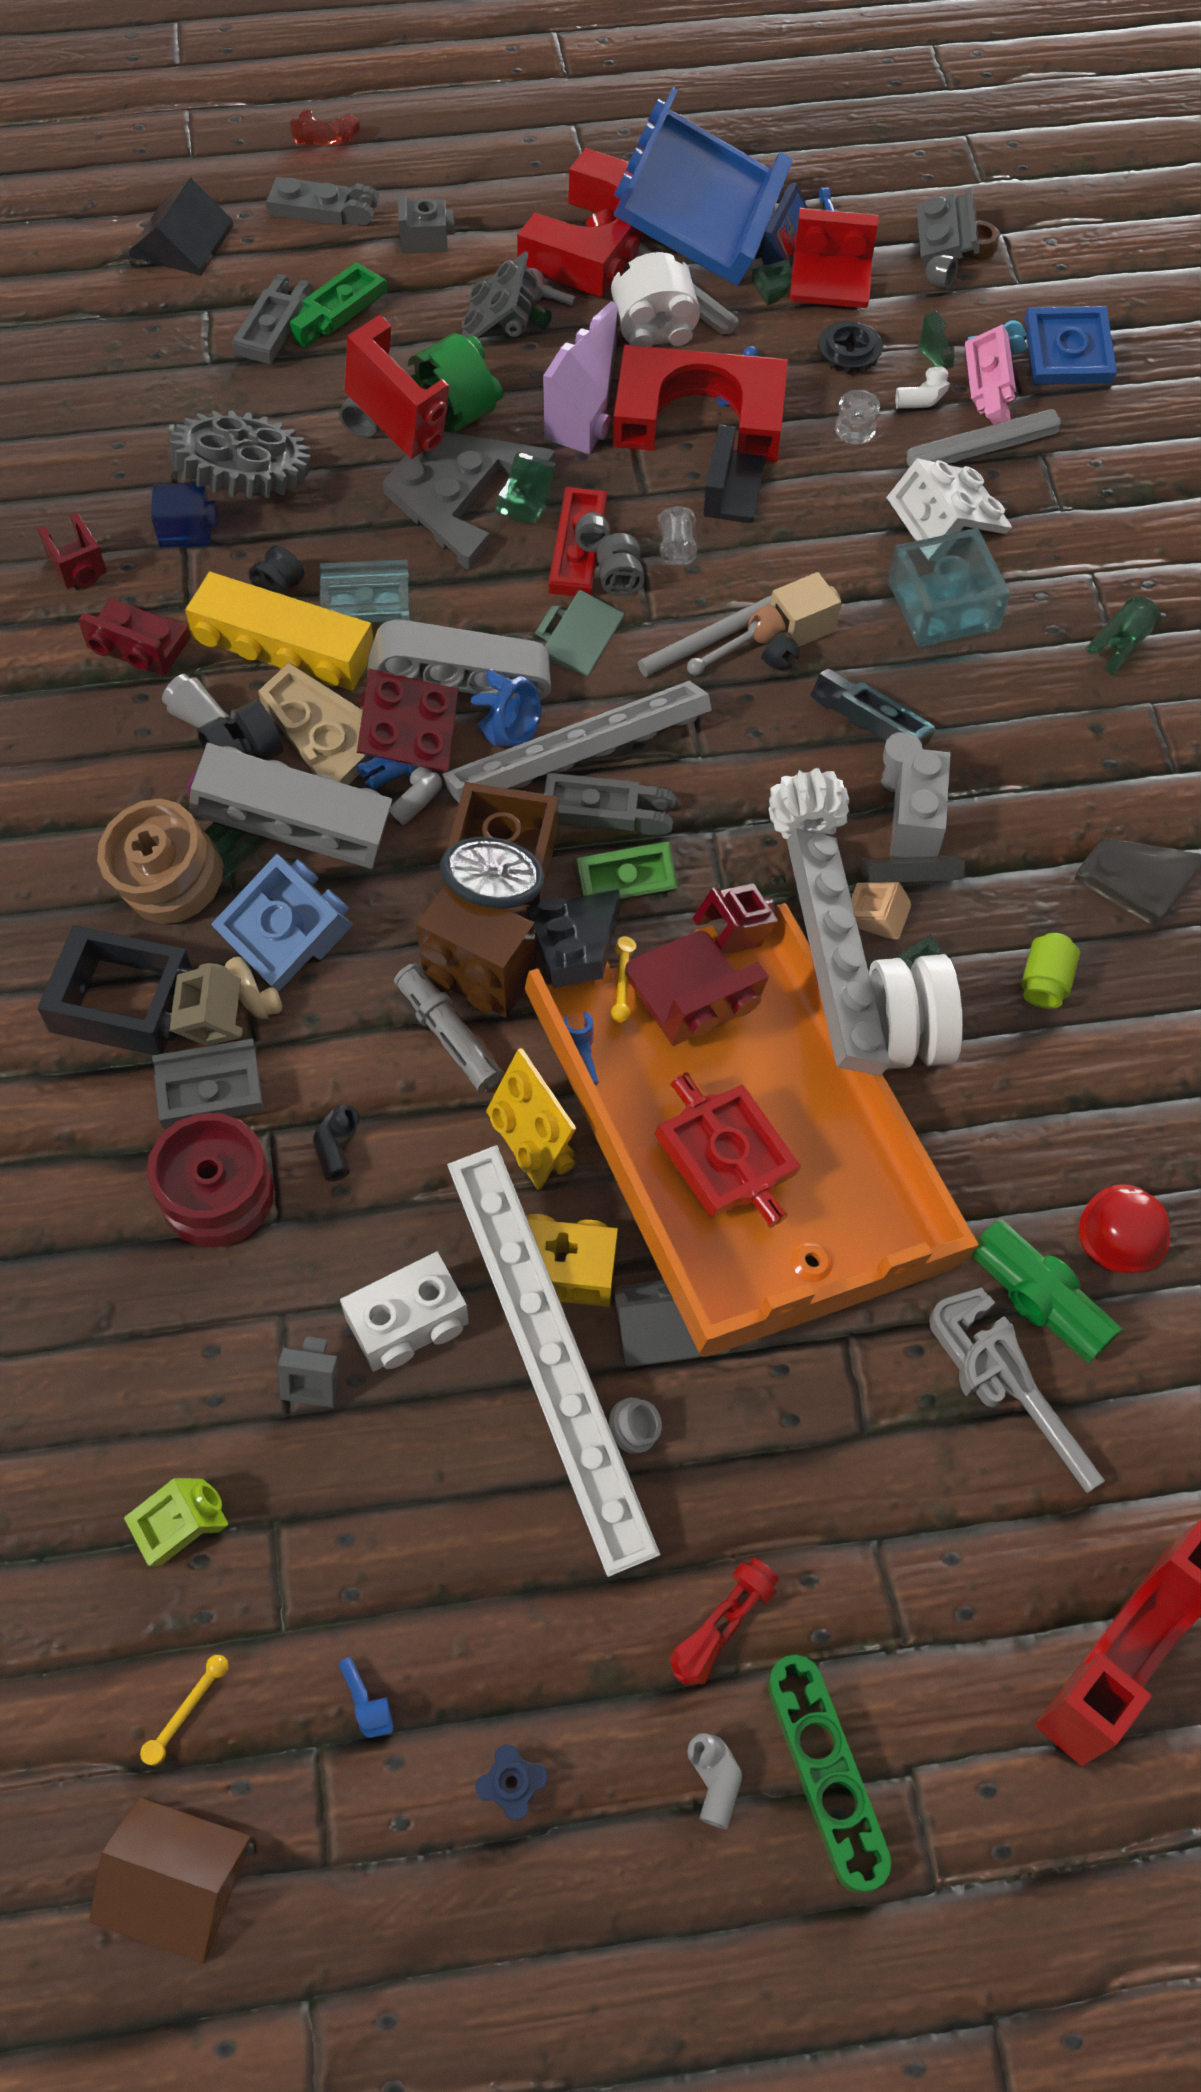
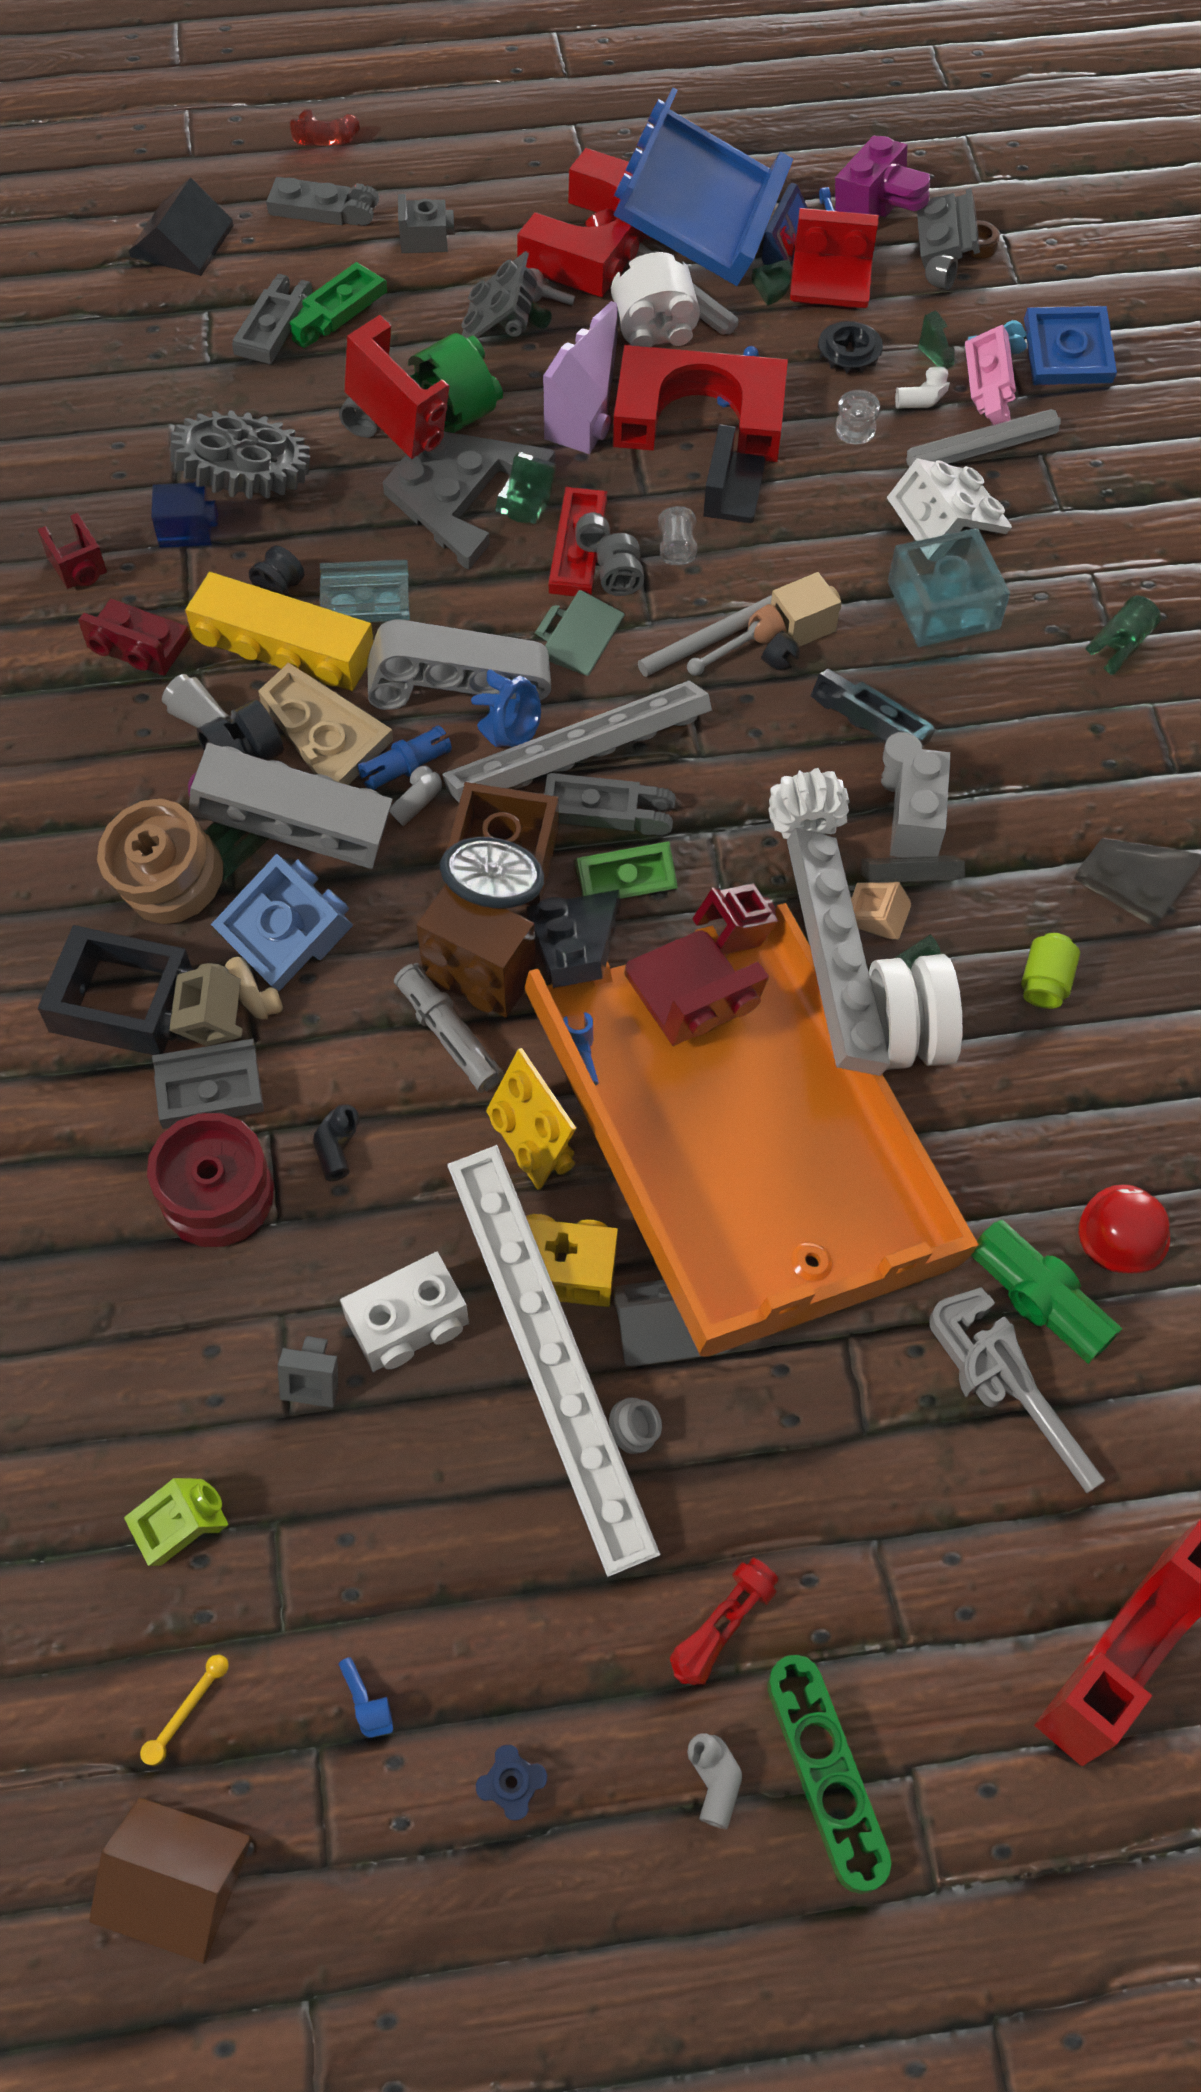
(407, 720): dark red hinge -> none
(624, 948): yellow hinge -> none
(727, 1150): red plate -> none
(880, 180): none -> magenta brick

